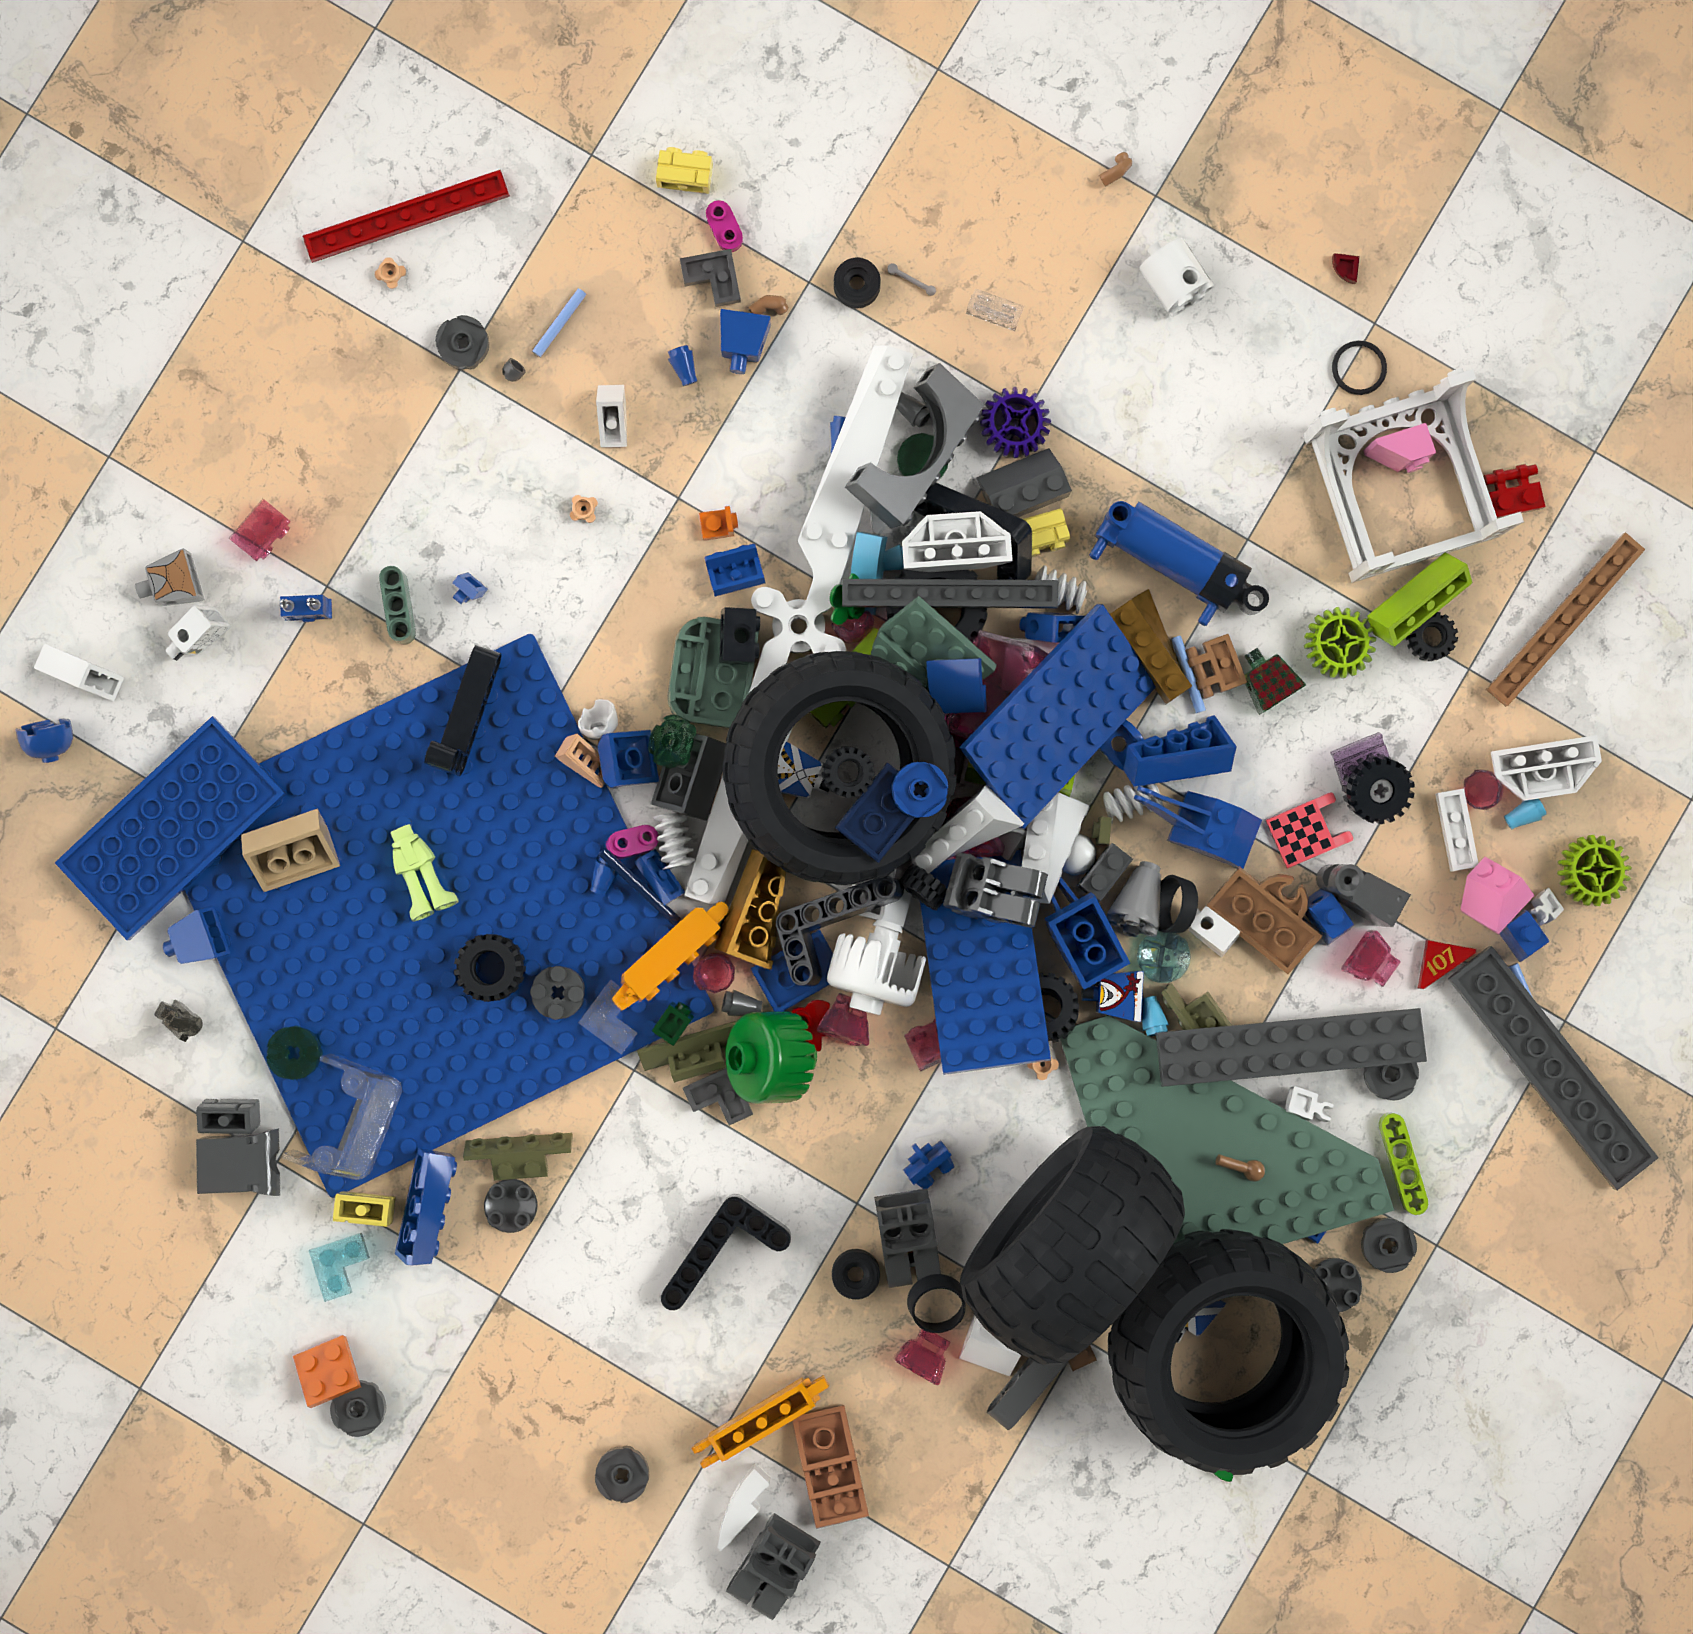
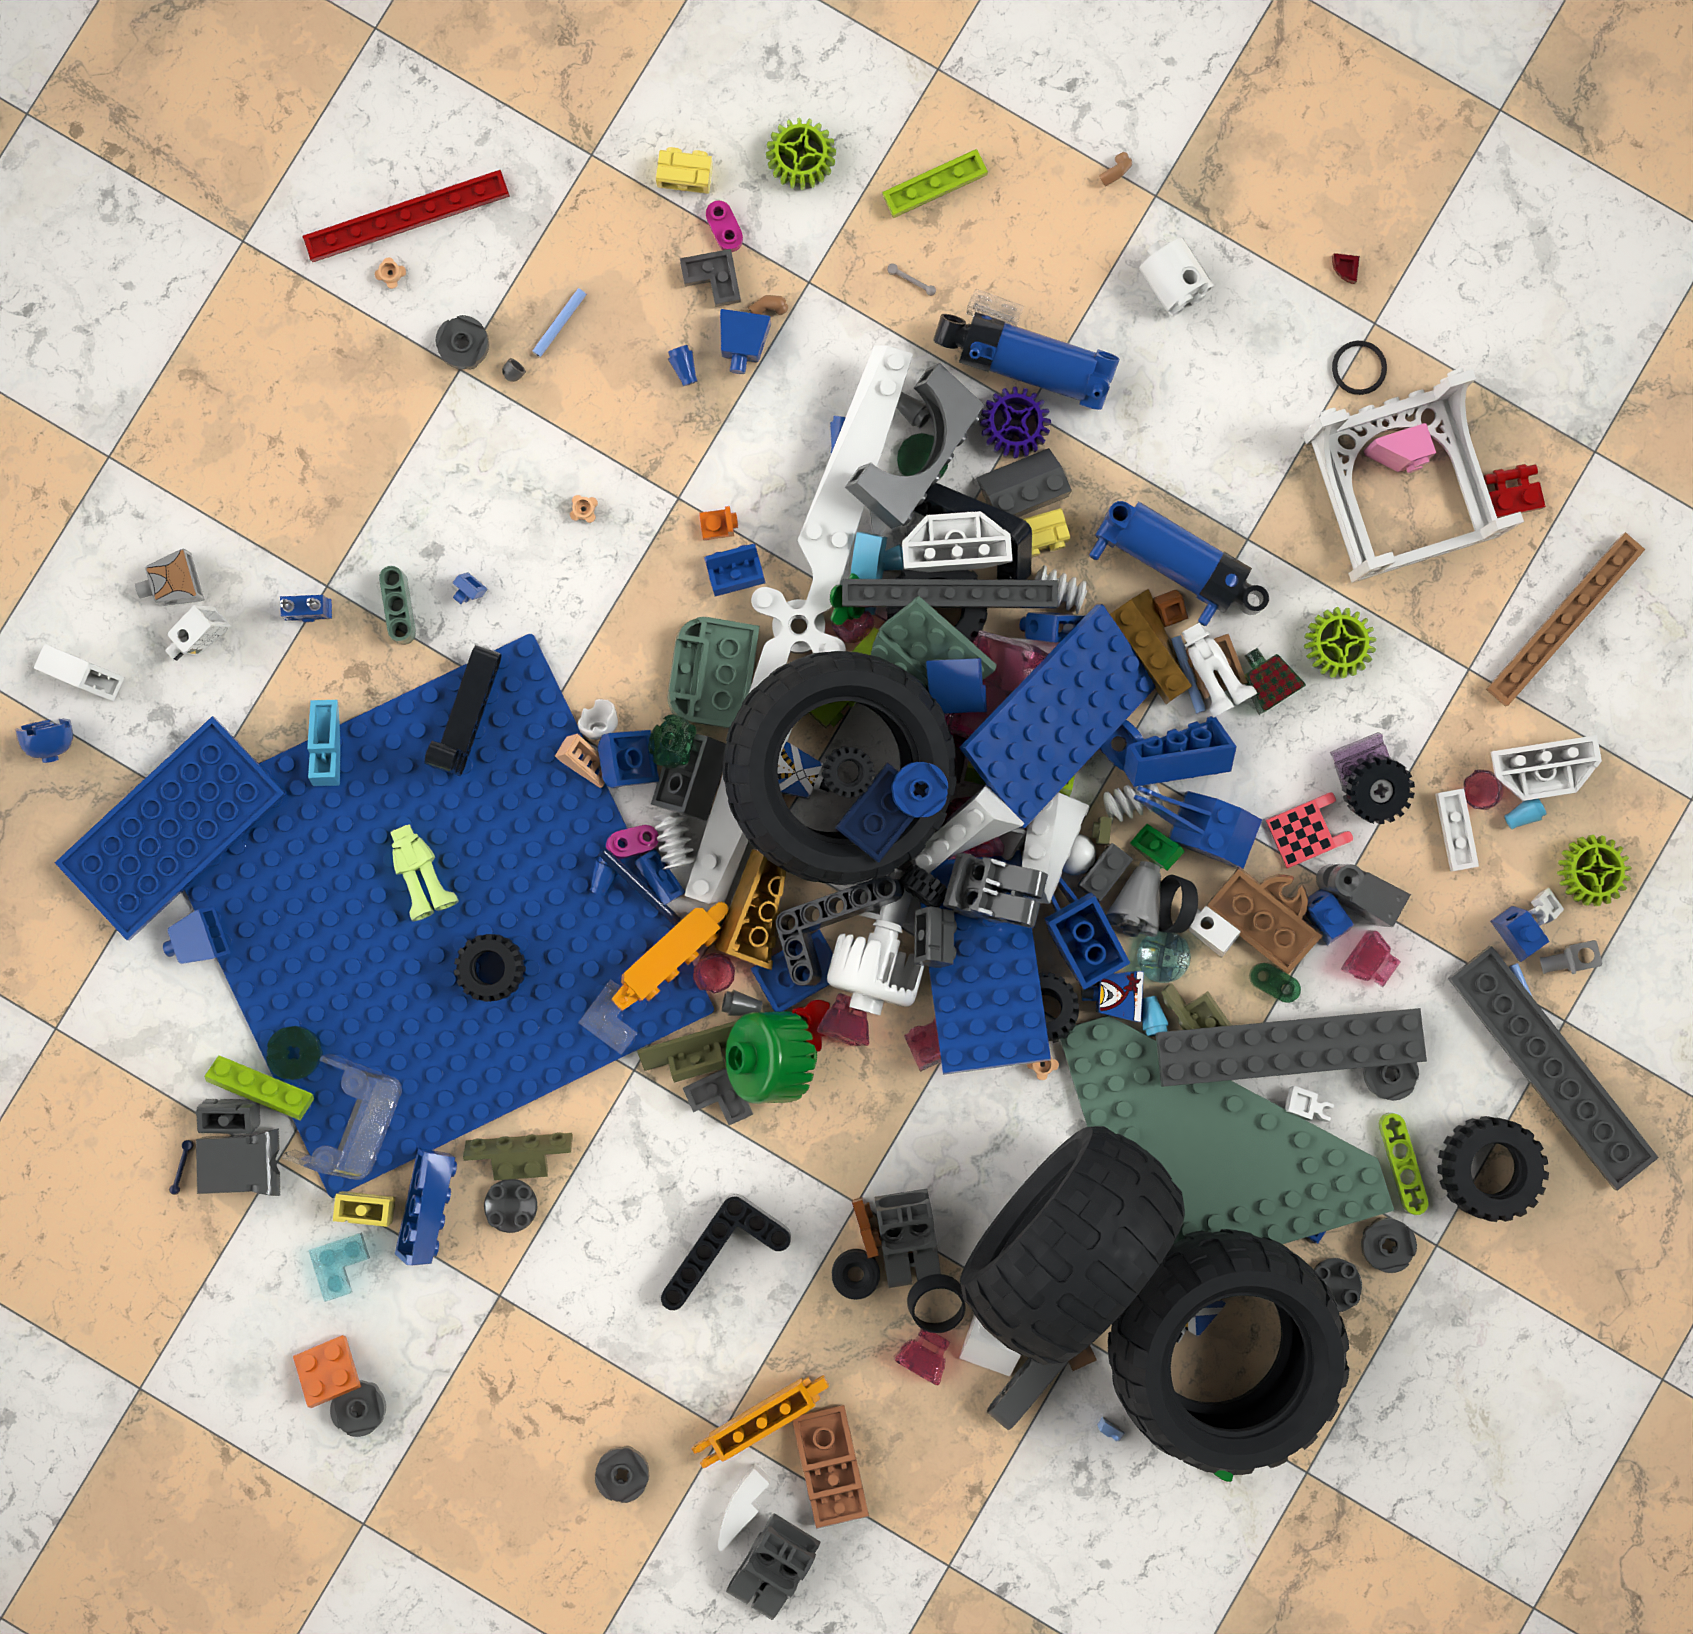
(179, 1019): clear smoke hips -> none
(186, 1145): none -> dark blue hinge
(259, 1087): none -> lime plate
(260, 530): clear pink bracket -> none
(289, 850): tan slope -> none
(324, 743): none -> medium azure slope
(542, 992): dark grey plate -> none
(612, 415): white slope -> none
(673, 1022): dark green bracket -> none
(730, 650): black brick -> none
(810, 157): none -> lime gear
(857, 268): black tyre -> none
(870, 1236): none -> dark orange plate
(927, 1160): blue hips -> none
(934, 937): none -> dark grey brick
(935, 183): none -> lime plate
(1030, 357): none -> blue piece
(1110, 1430): none -> light blue tile
(1157, 847): none -> green slope
(1171, 607): none -> dark orange slope
(1206, 658): none -> white piece
(1253, 1169): medium nougat bar -> none
(1274, 982): none -> clear green plate
(1420, 599): lime brick -> none
(1440, 959): red tile -> none
(1447, 638): black tyre -> none
(1494, 895): bright pink slope -> none
(1527, 1173): none -> black tyre
(1570, 960): none -> light grey bracket

